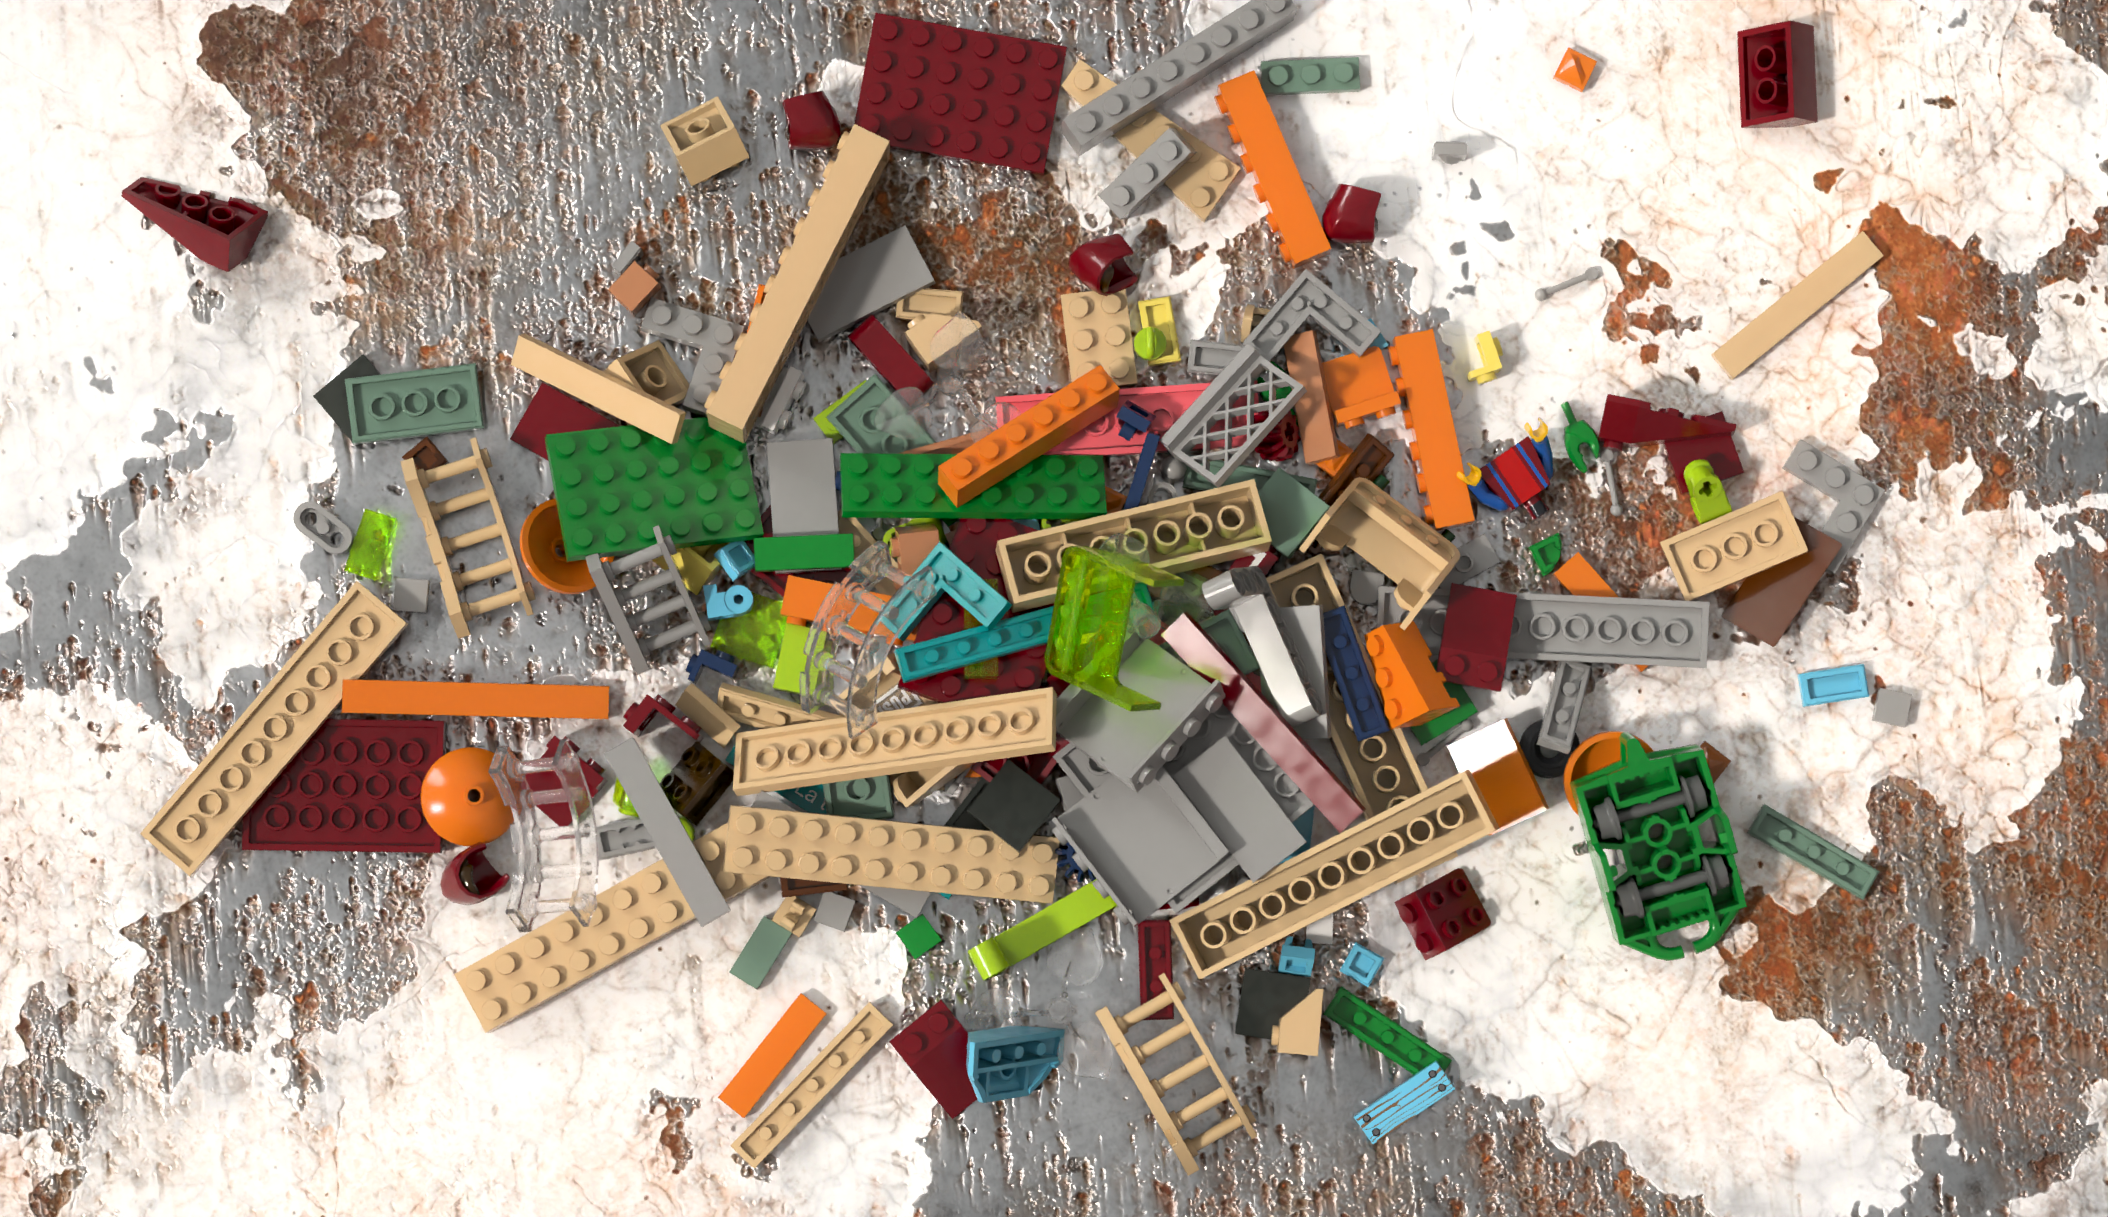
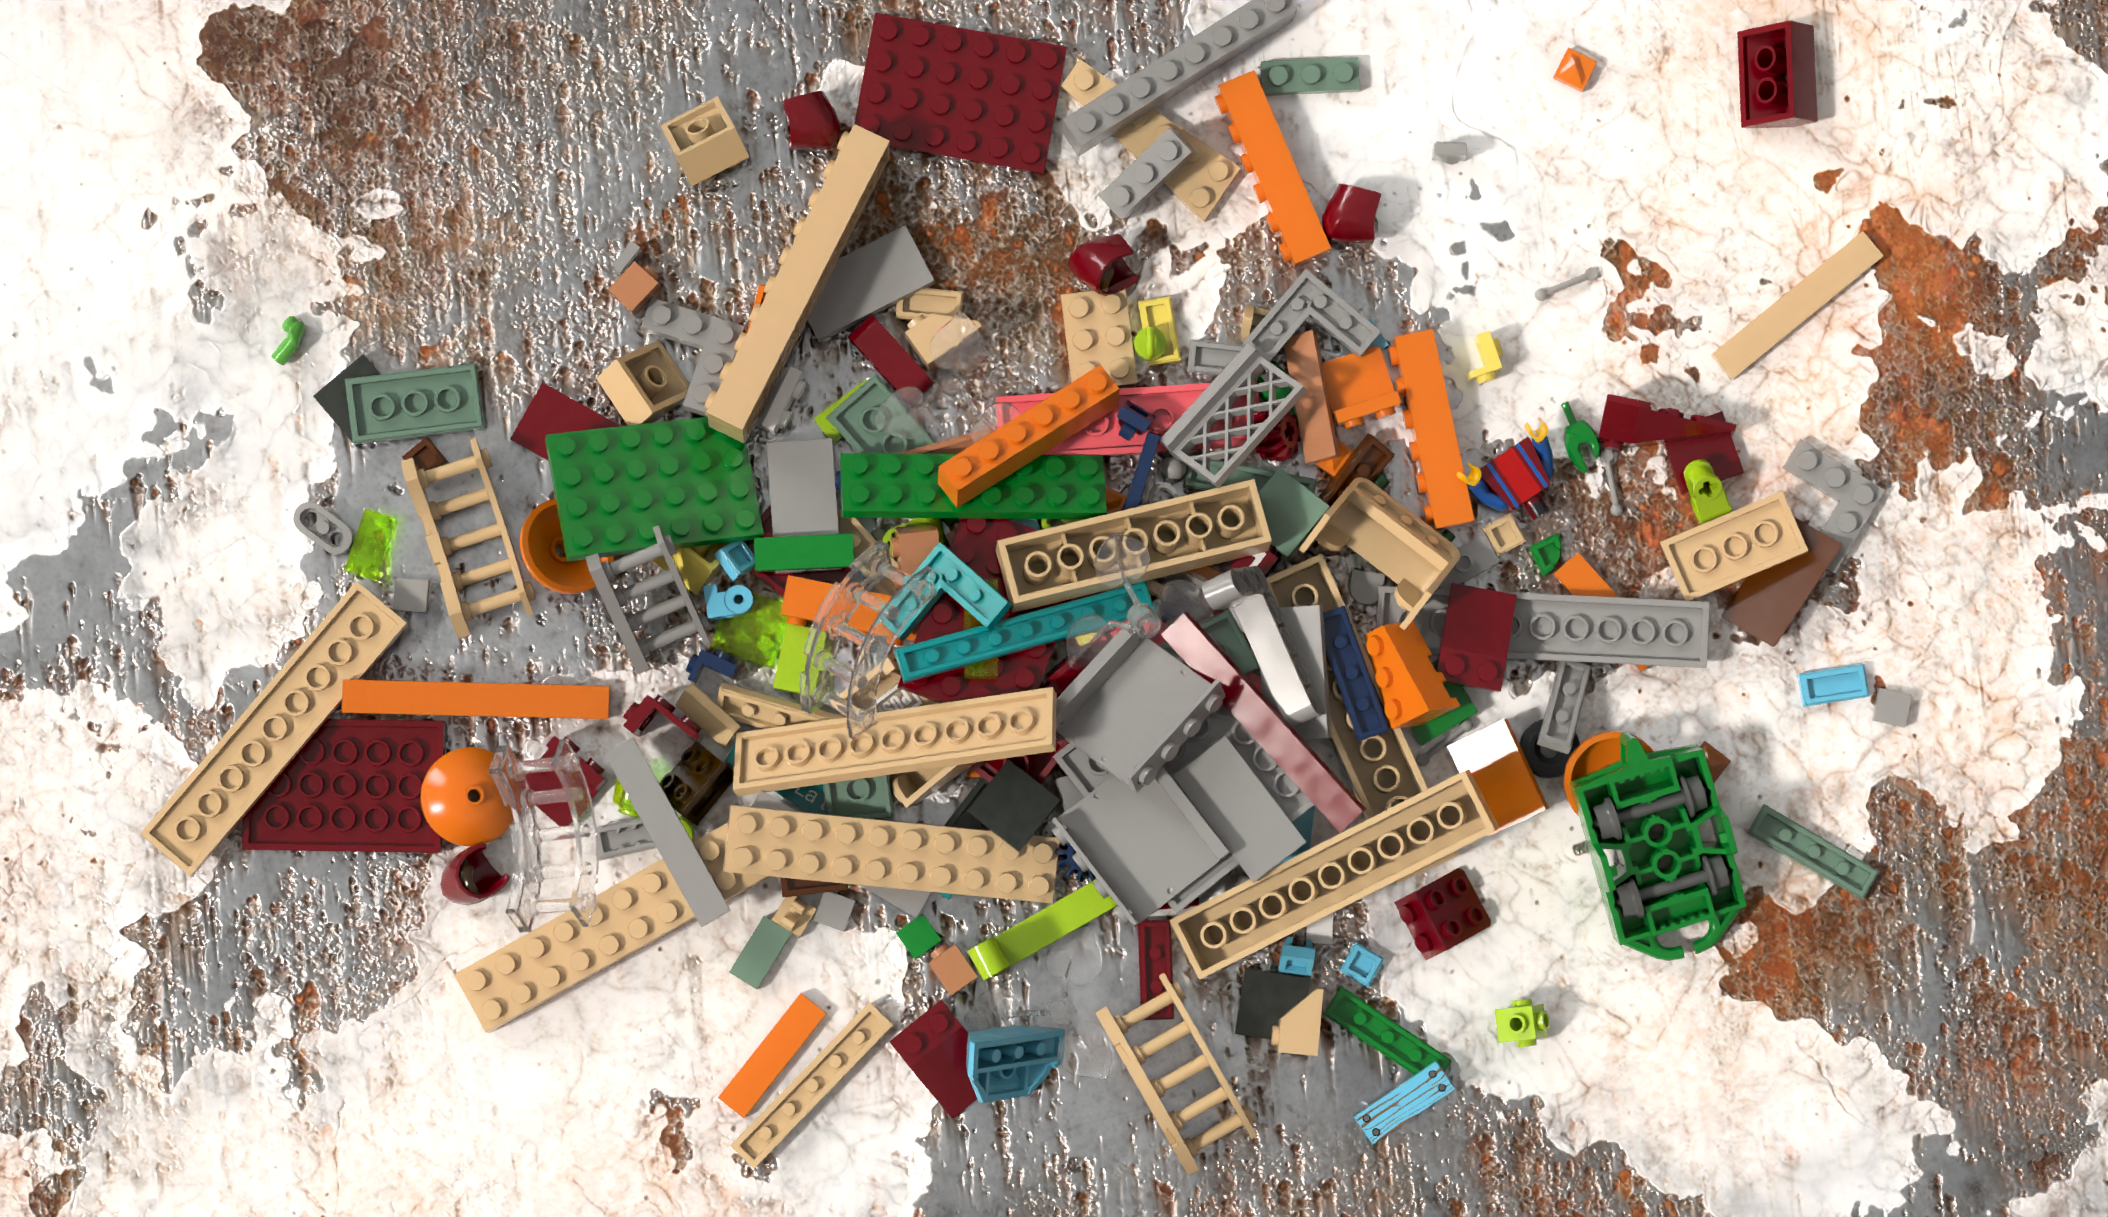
(207, 227): dark red wedge -> none
(291, 342): none -> bright green arm
(598, 388): tan tile -> none
(952, 968): none -> nougat brick
(1093, 621): clear neon green windscreen -> none
(1504, 534): none -> tan tile
(1522, 1023): none -> lime brick

